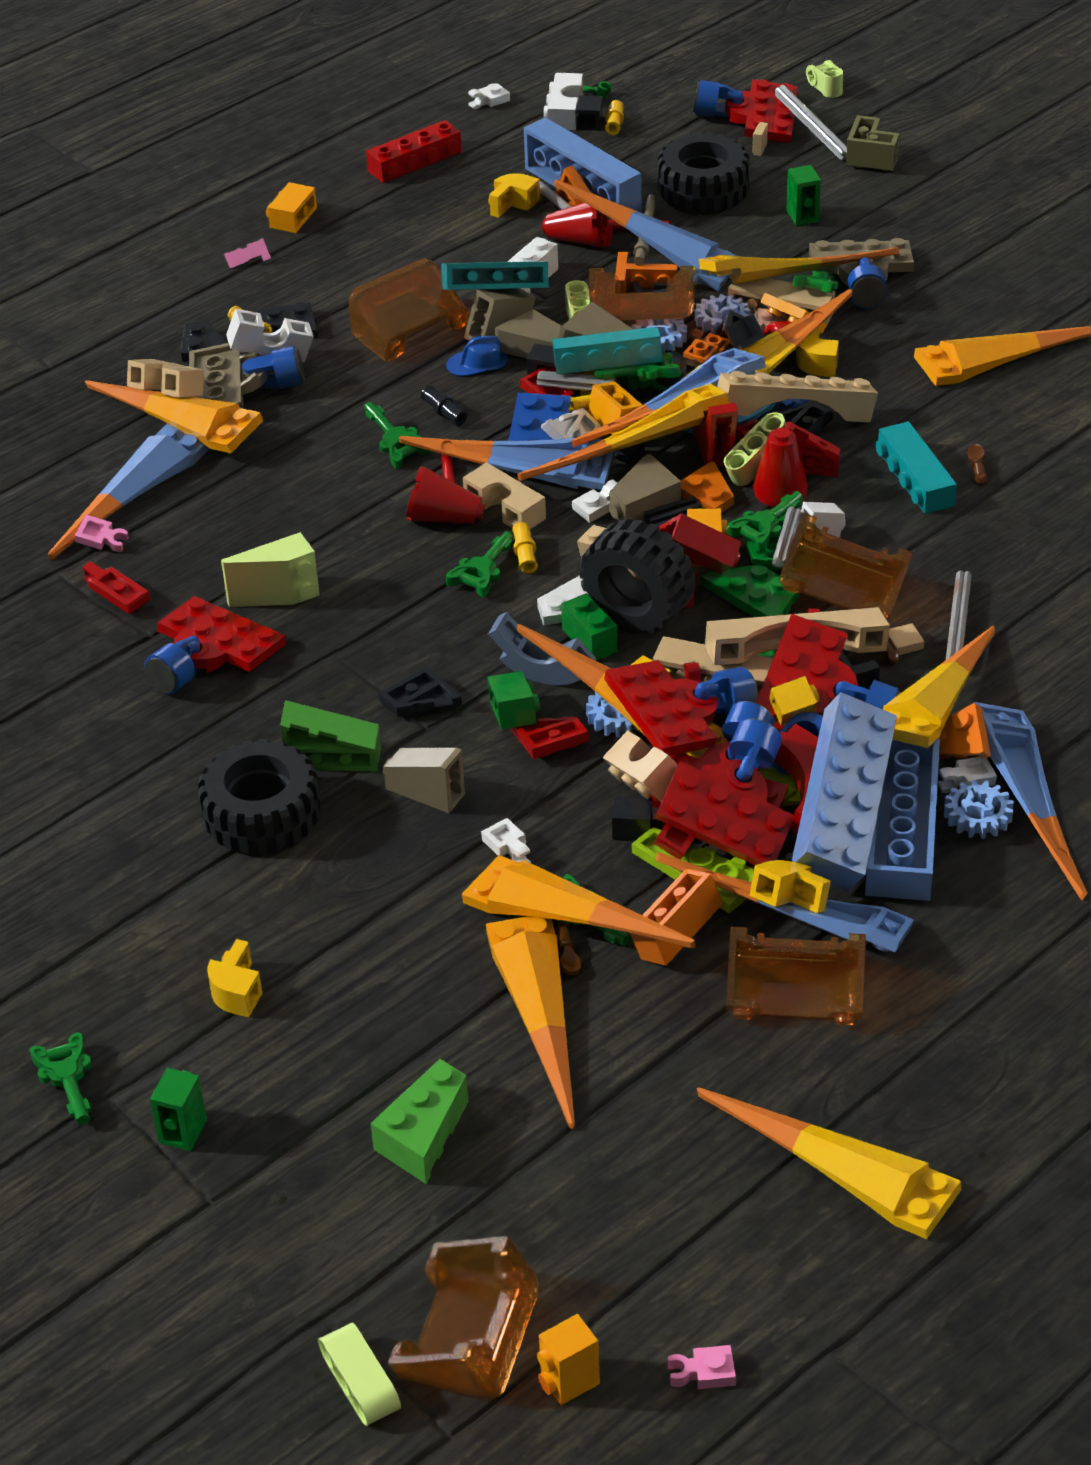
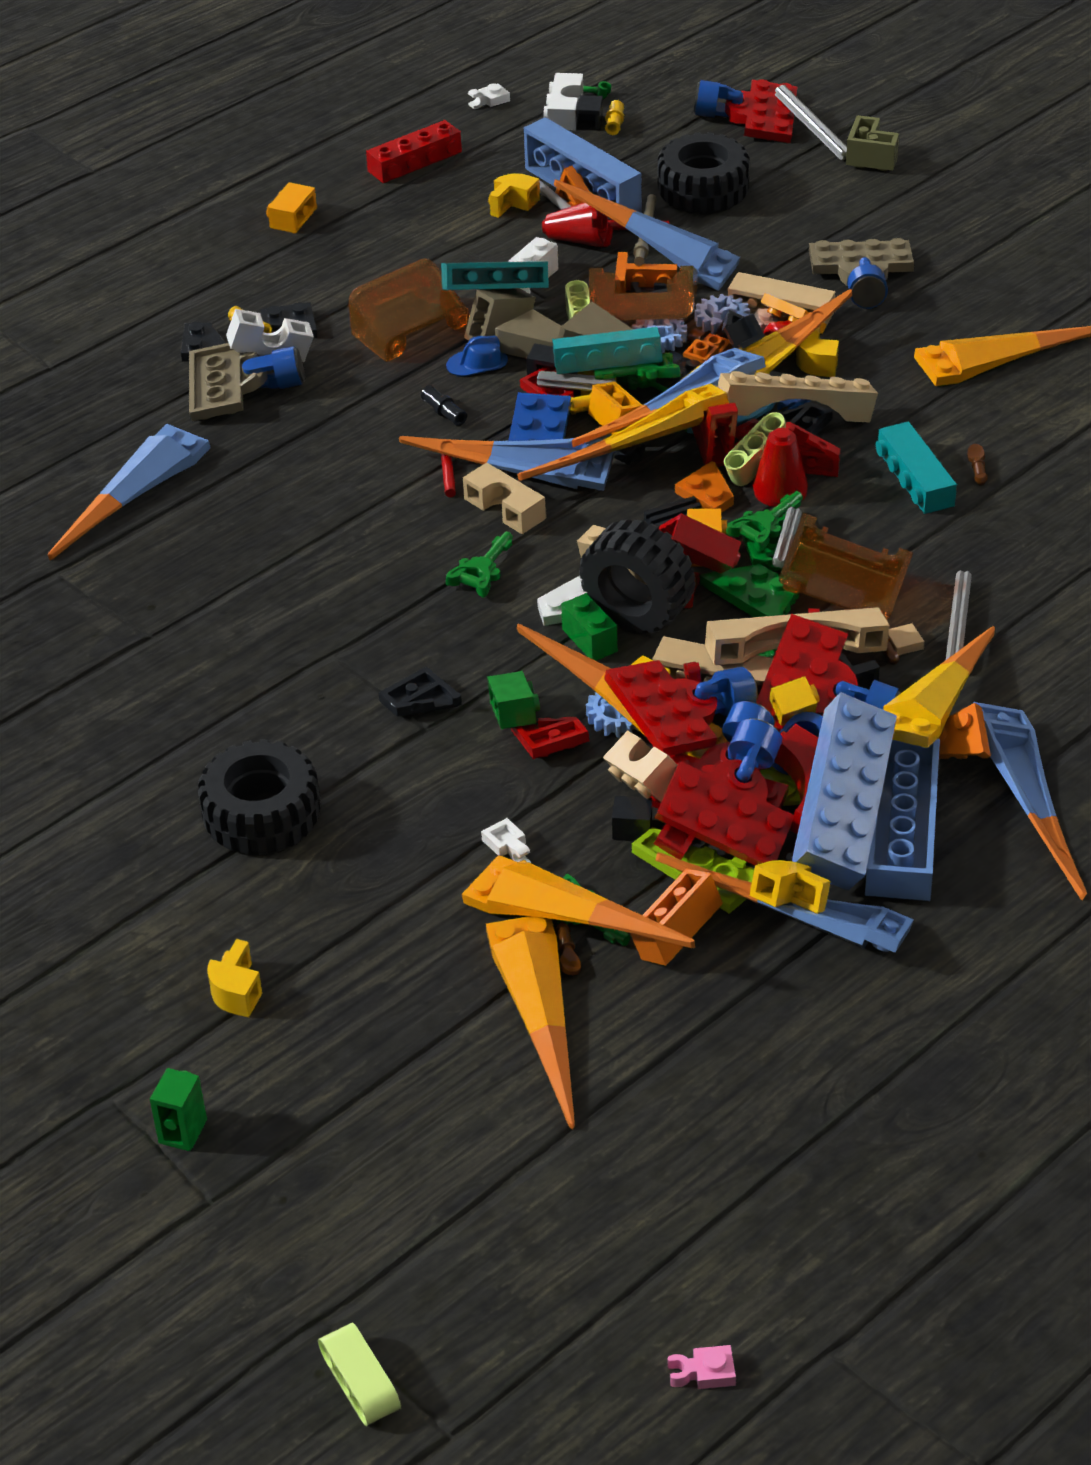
(65, 1072): green piece -> none
(97, 532): bright pink plate -> none
(115, 587): red hinge -> none
(165, 376): tan arch -> none
(207, 639): red plate -> none
(212, 422): light orange plate -> none
(252, 250): bright pink piece -> none
(272, 574): yellowish green slope -> none
(331, 739): bright green wedge -> none
(390, 439): green piece -> none
(421, 1119): bright green wedge -> none
(427, 776): dark tan slope -> none
(442, 501): red cone -> none
(474, 1320): clear orange windscreen -> none
(524, 547): yellow pin -> none
(525, 656): sand blue arch -> none
(568, 1359): light orange brick -> none
(570, 425): white wing -> none
(594, 504): white plate -> none
(642, 489): dark tan slope -> none
(752, 268): yellow plate -> none
(760, 138): tan tile -> none
(796, 977): clear orange windscreen -> none
(803, 195): green brick -> none
(819, 280): green piece -> none
(826, 78): yellowish green piece -> none
(827, 515): white brick -> none
(886, 1181): yellow plate -> none
(966, 771): white plate -> none
(978, 809): light blue gear -> none

